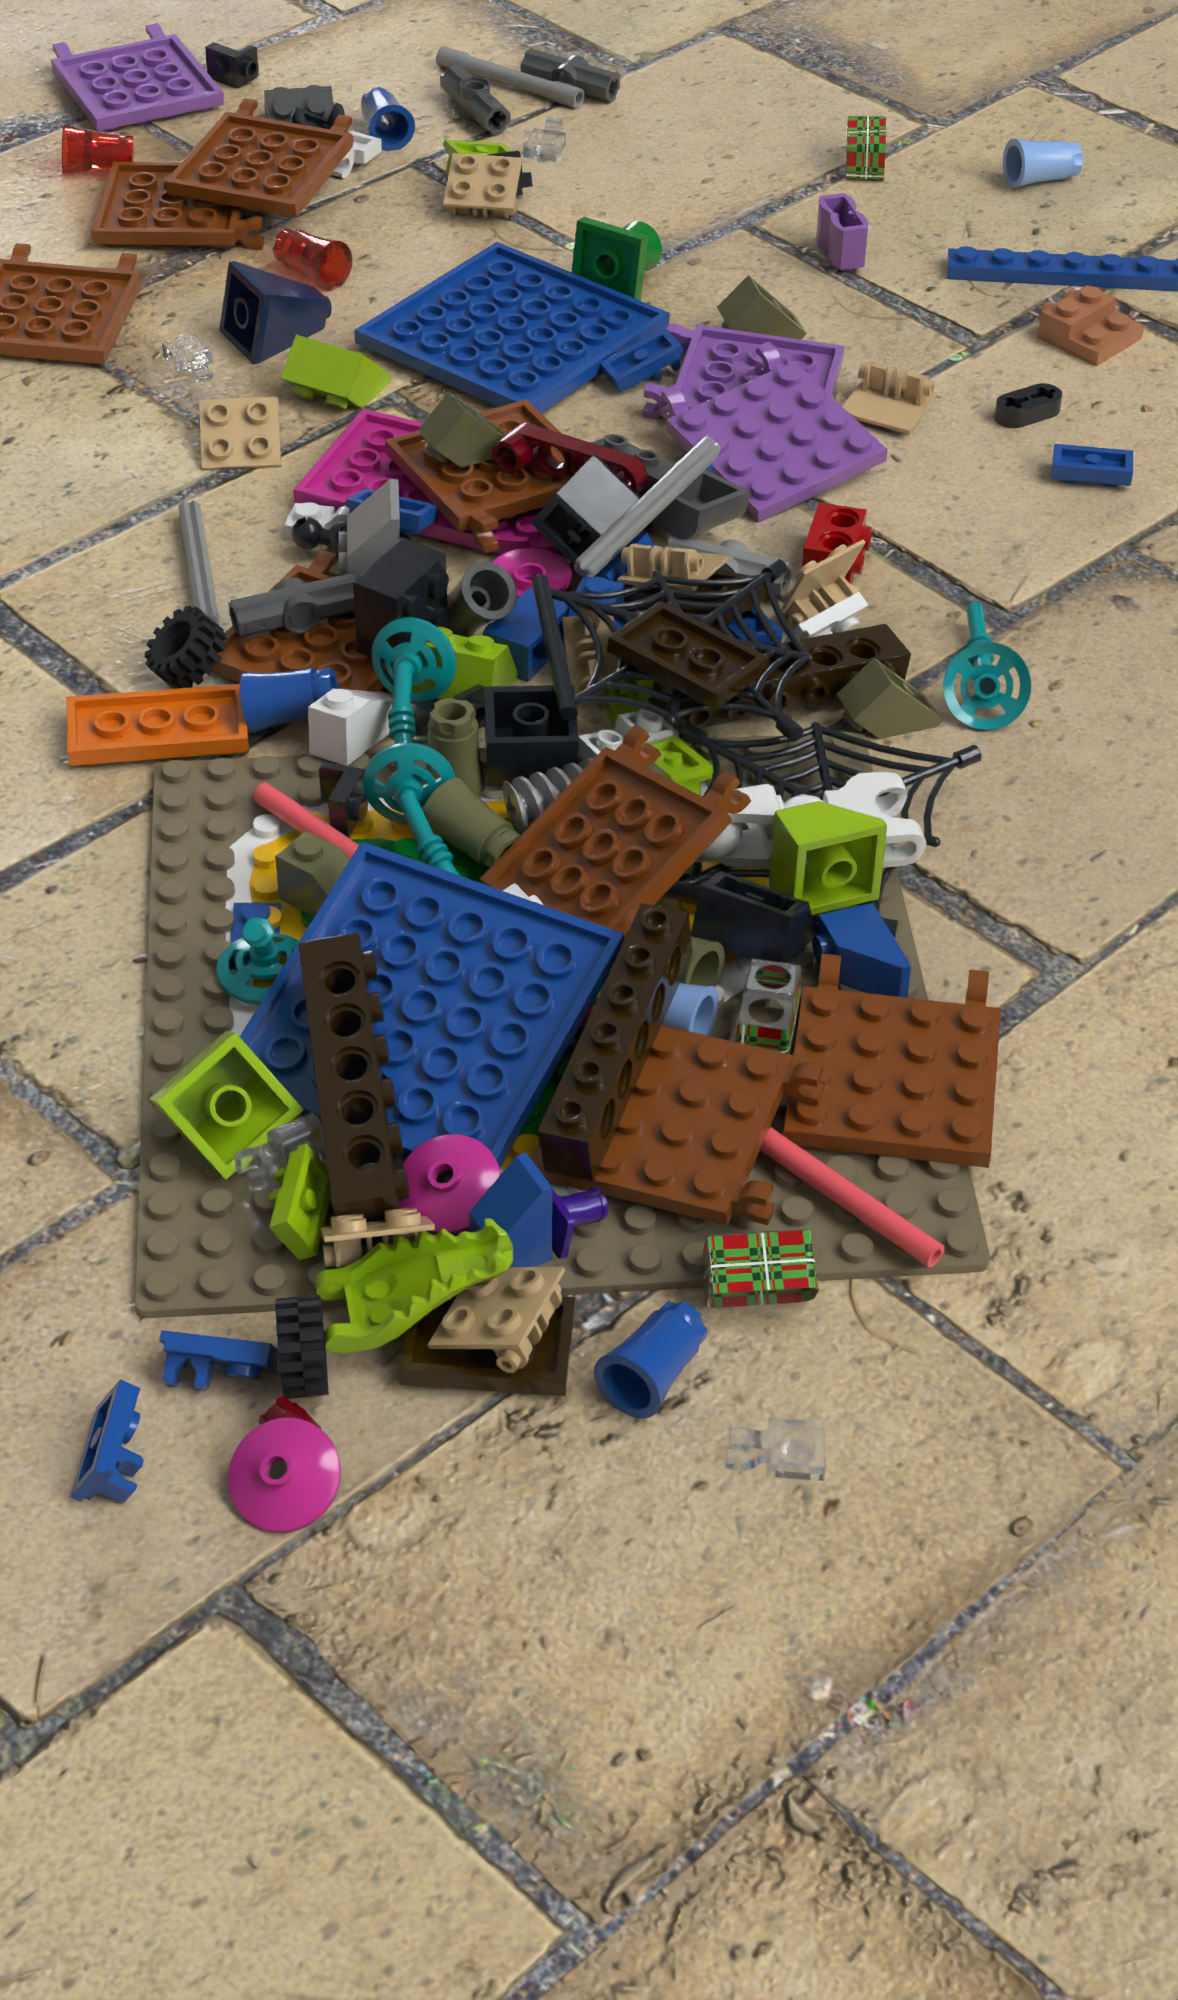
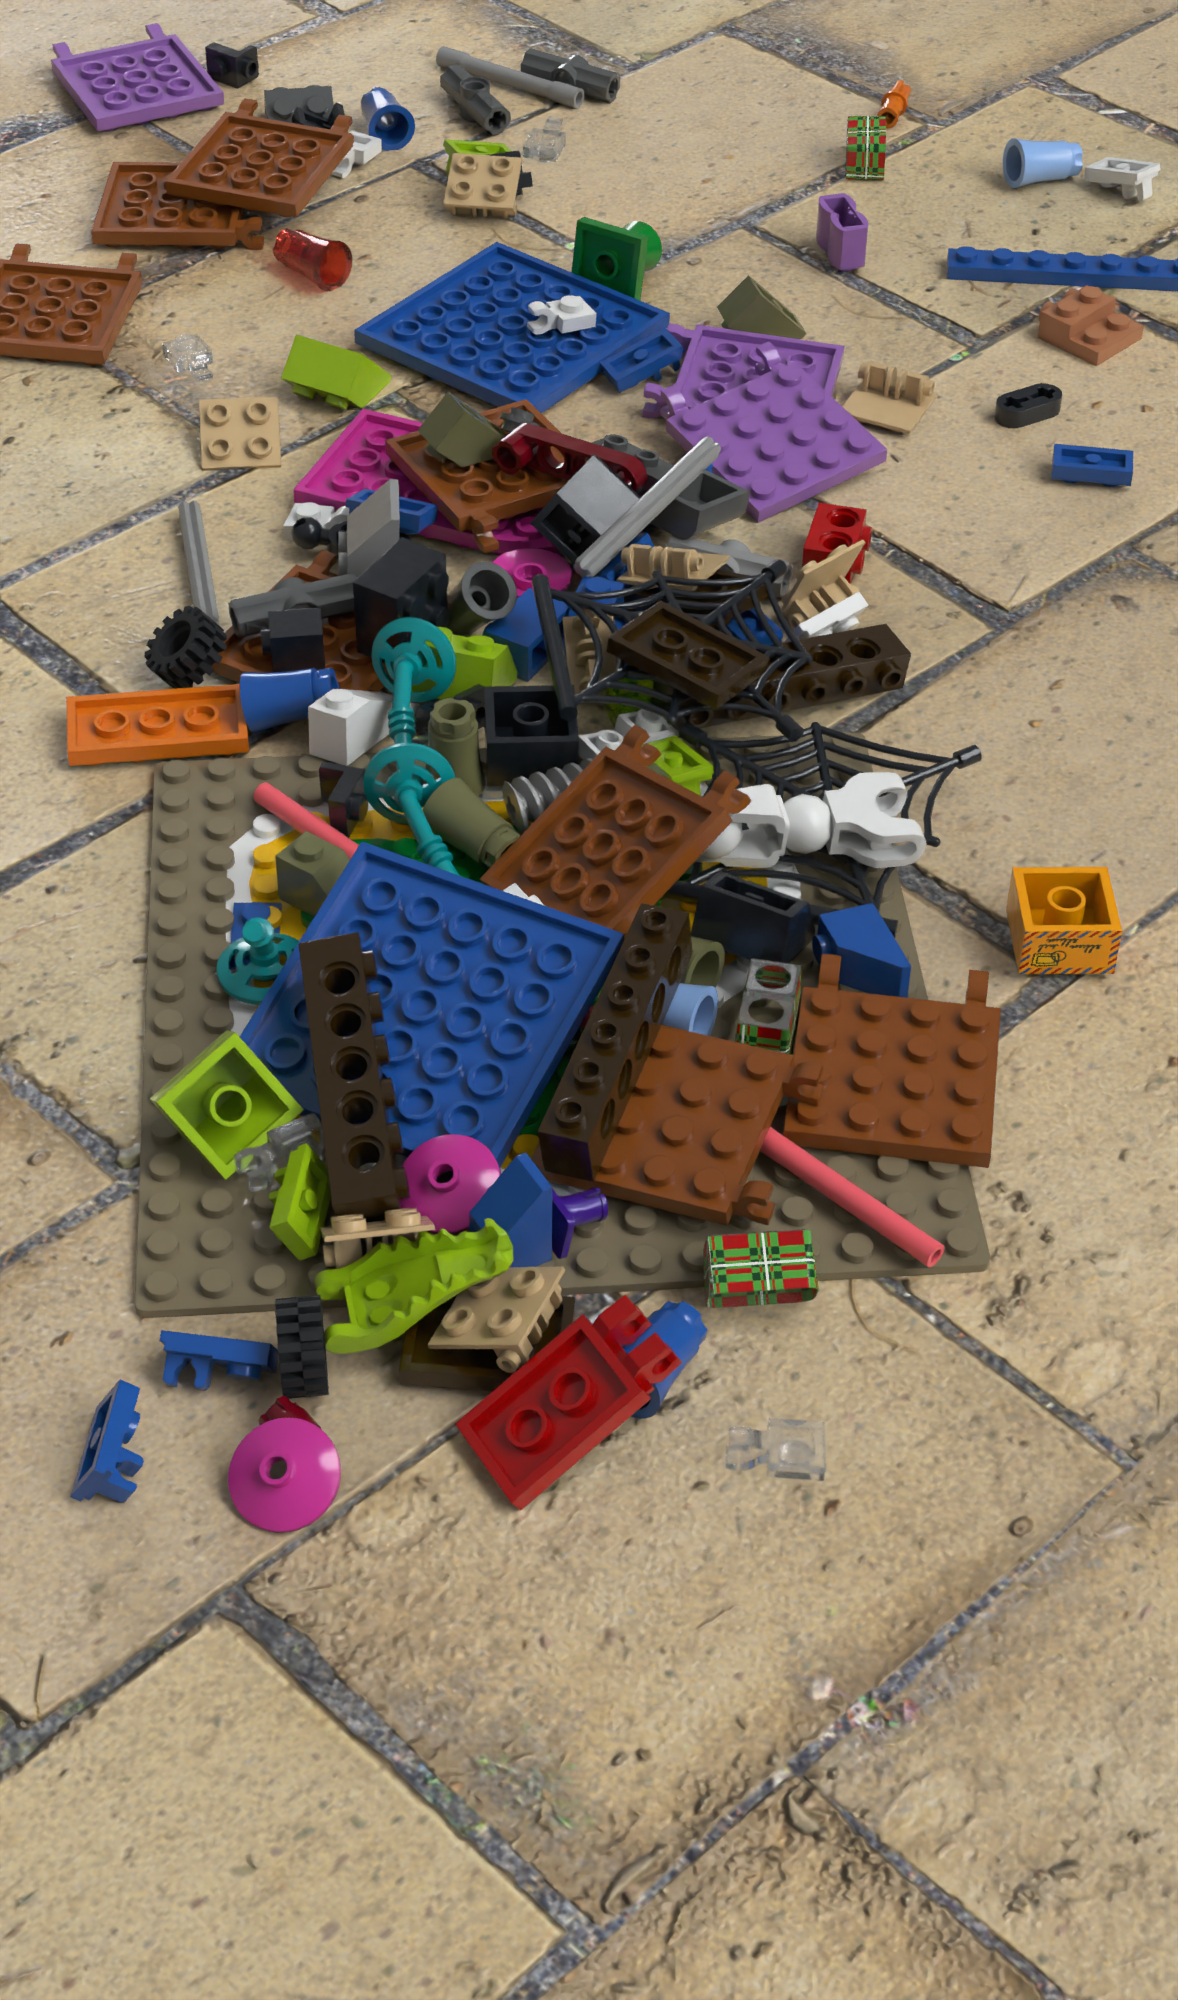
(93, 150): clear red plant -> none
(268, 310): dark blue slope -> none
(294, 640): none -> black brick
(515, 418): none -> dark grey plate
(566, 315): none -> white plate
(566, 1400): none -> red tile
(827, 855): lime slope -> none
(886, 703): olive slope -> none
(894, 103): none -> orange axle
(975, 664): teal dish -> none
(1063, 920): none -> light orange brick
(1132, 174): none -> white plate

